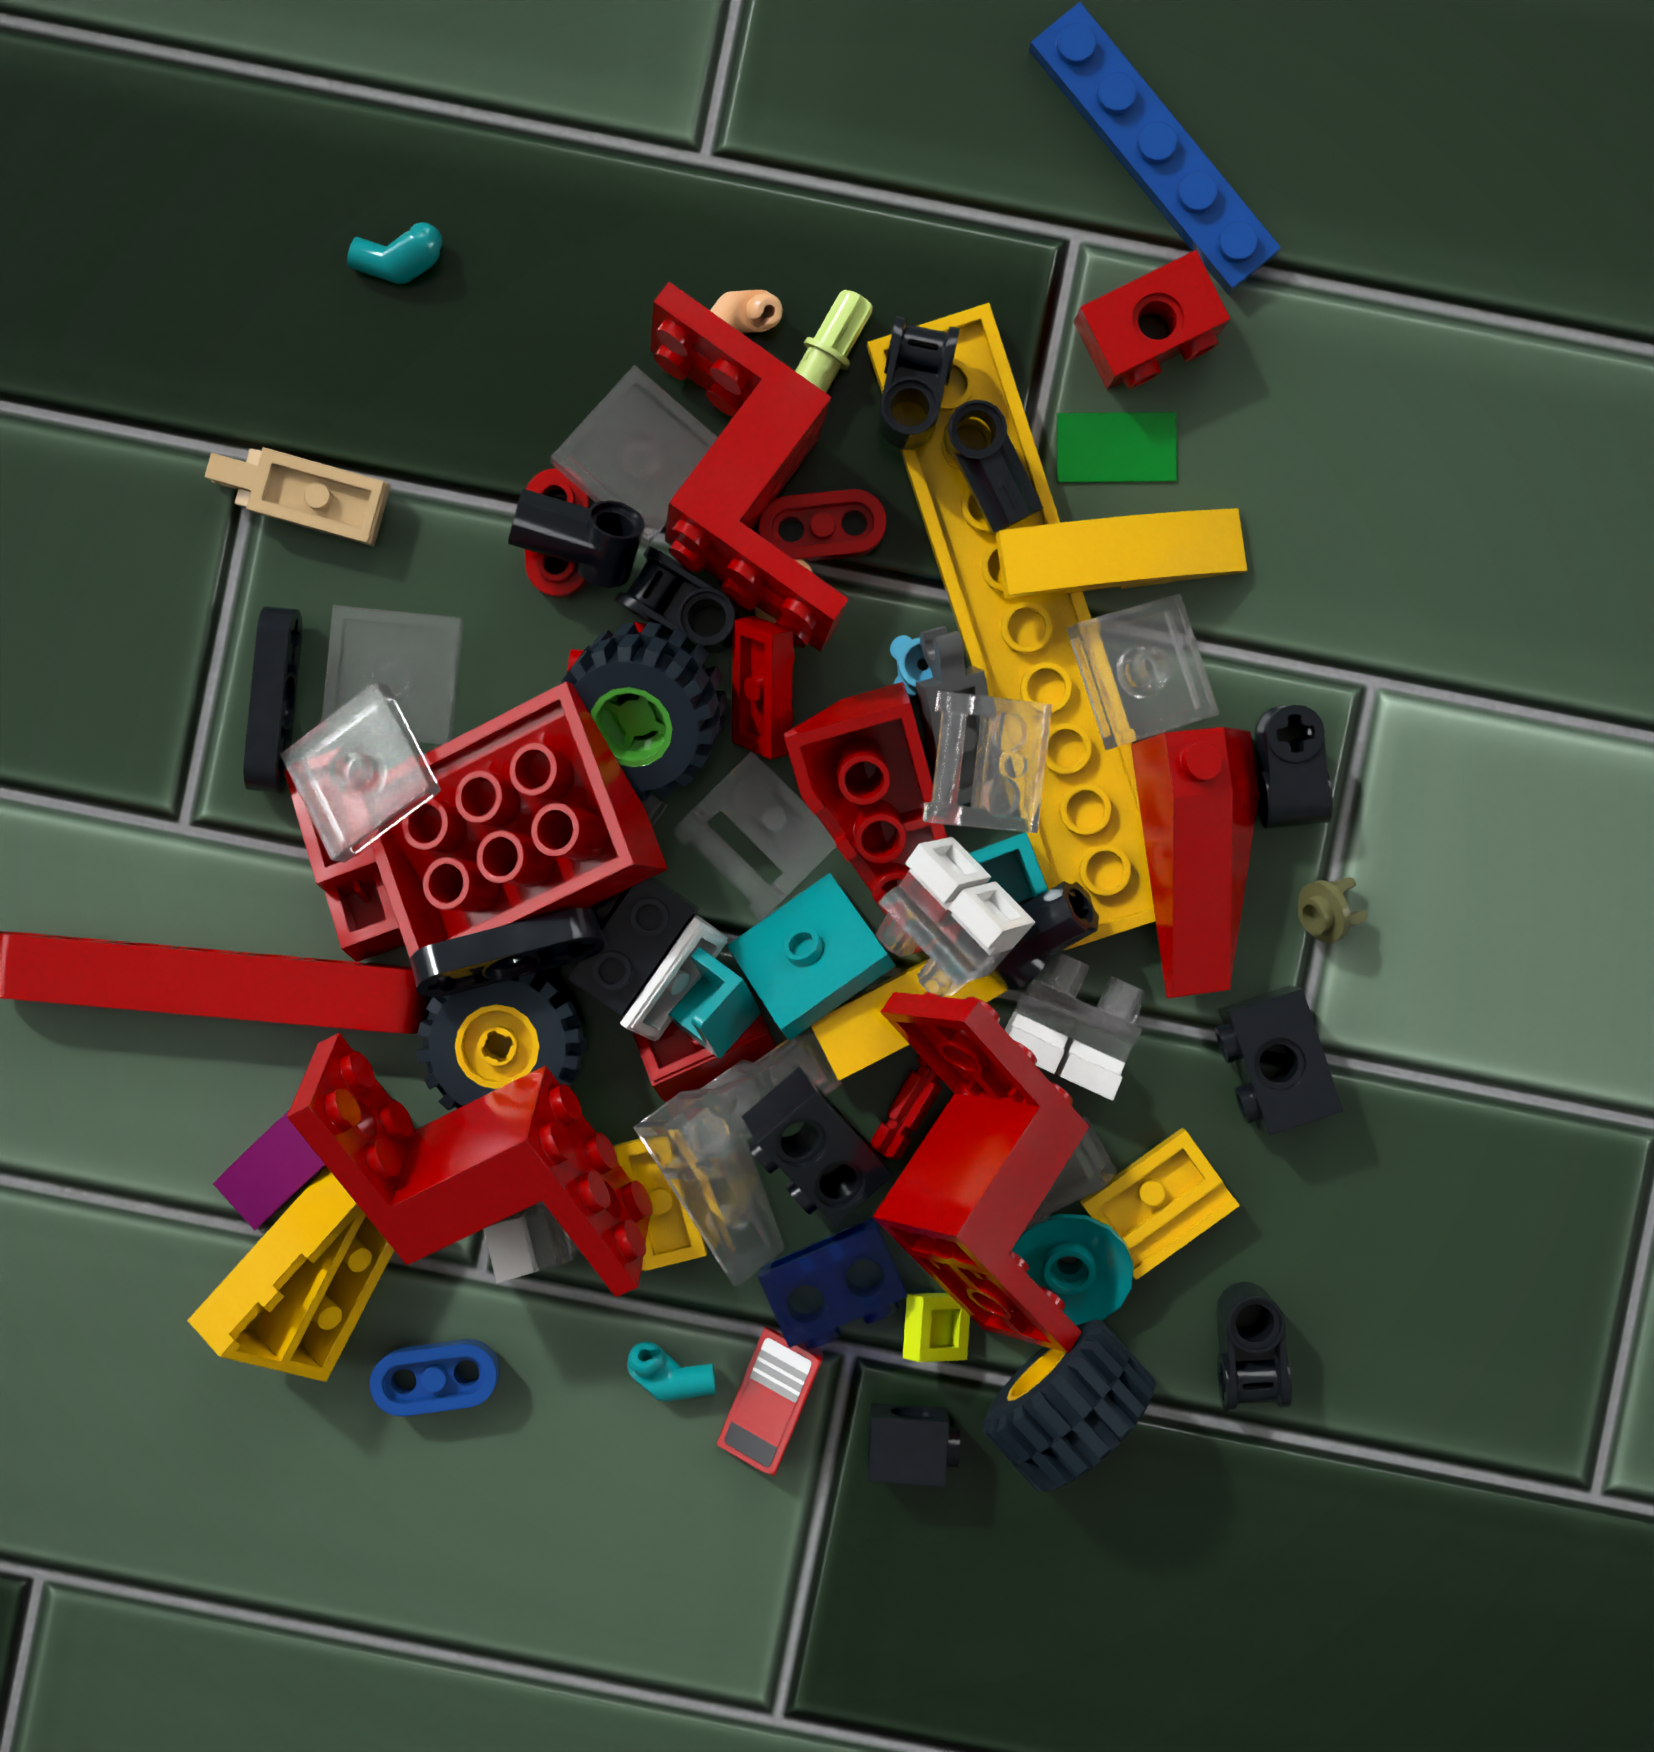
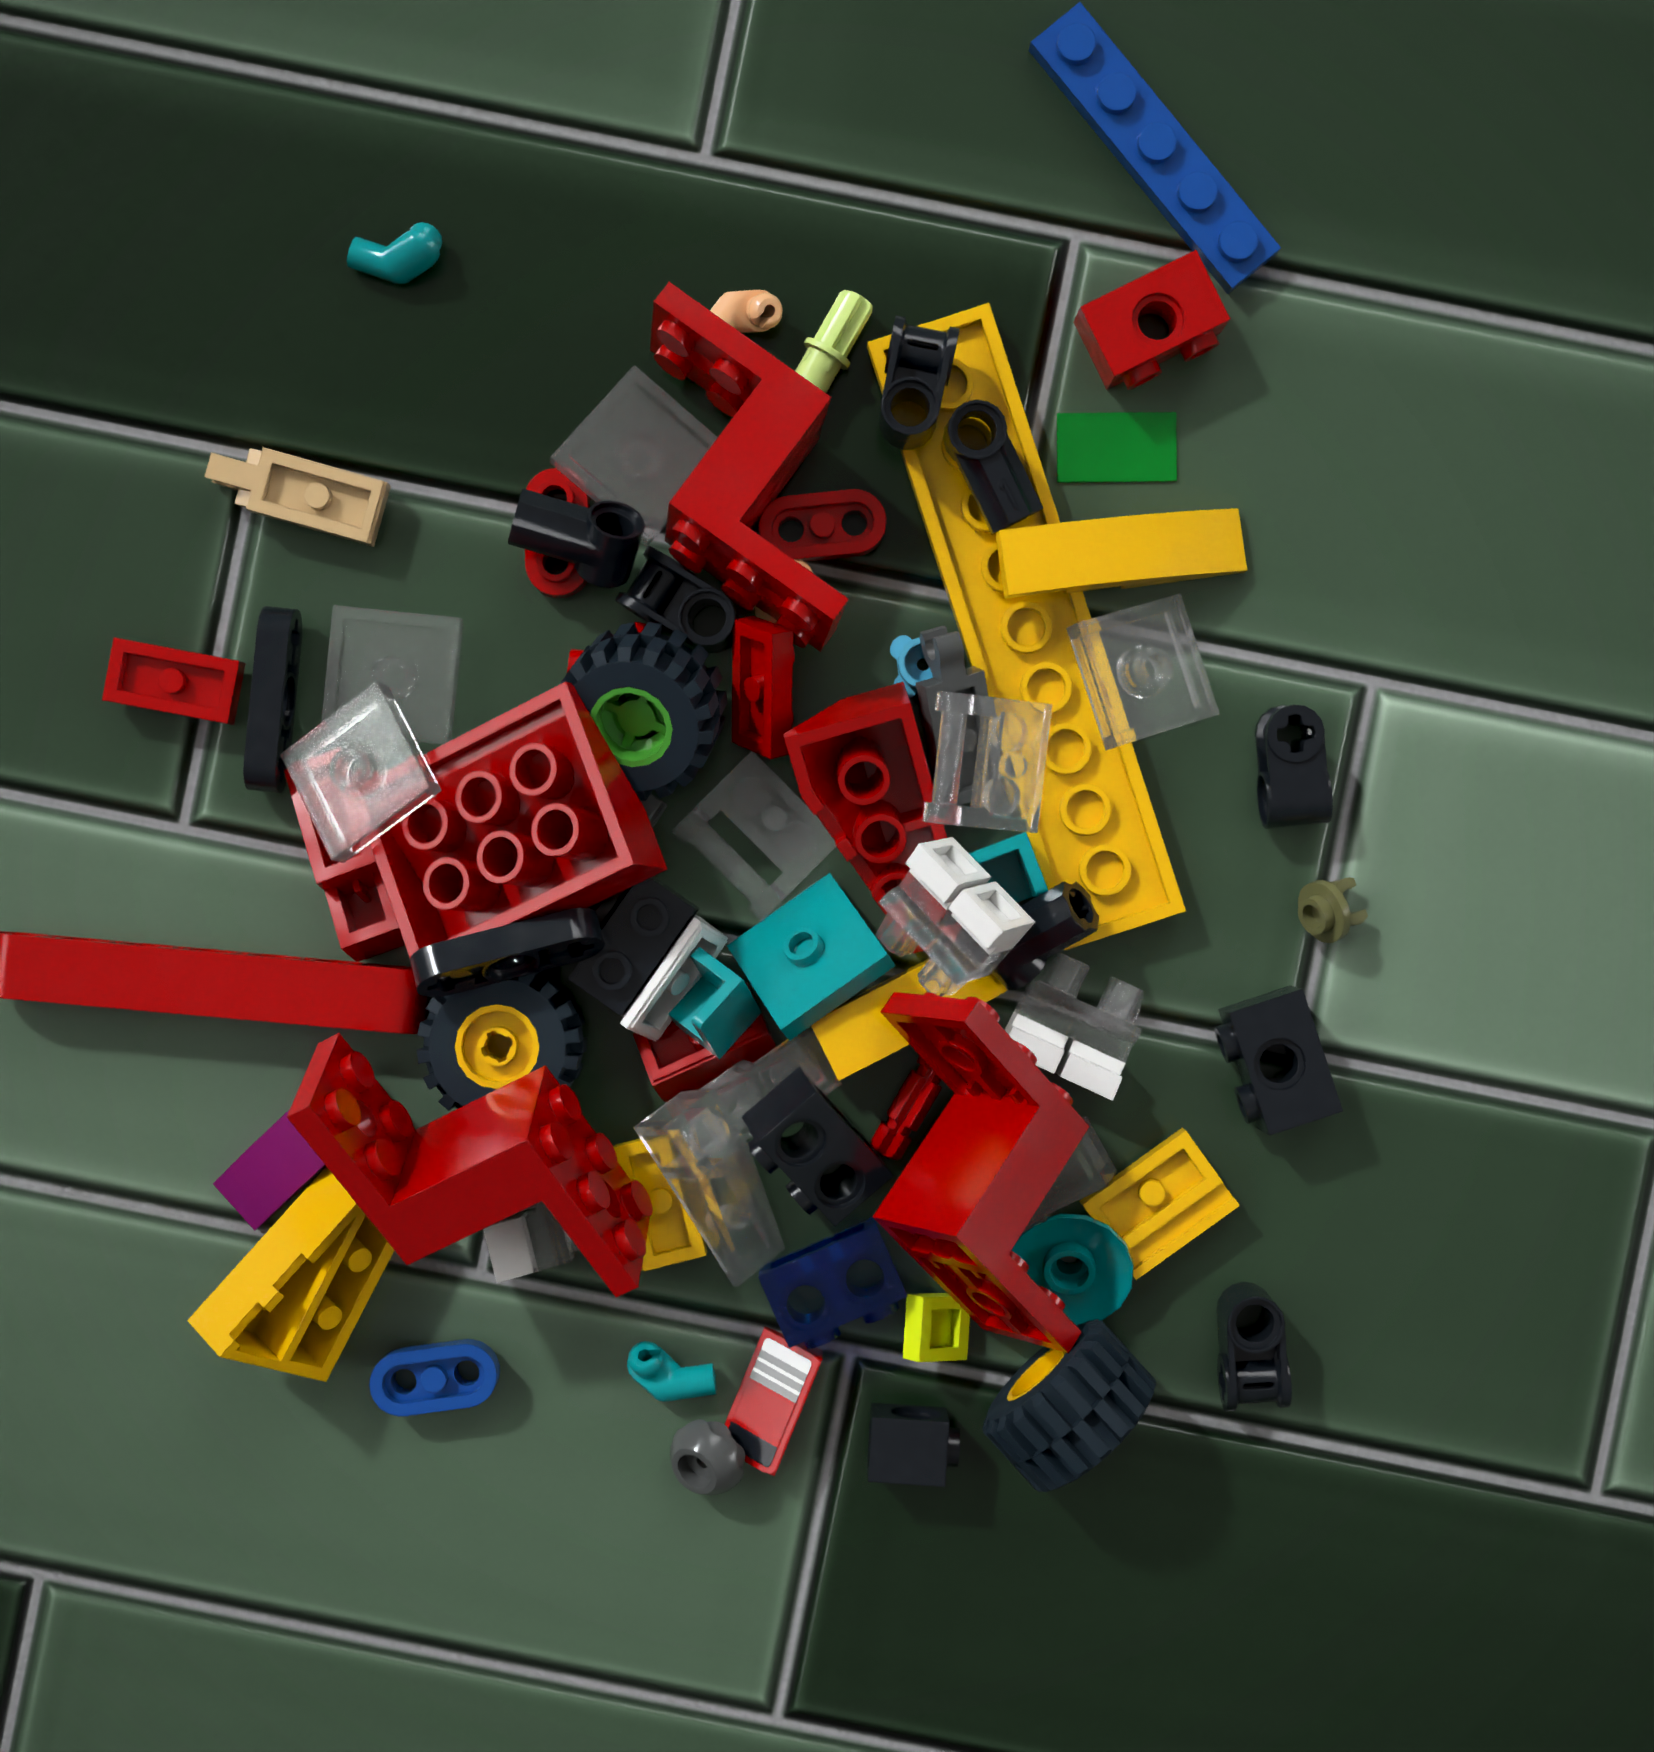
(173, 681): none -> red plate
(706, 1457): none -> dark grey plate
(1198, 835): red wedge -> none

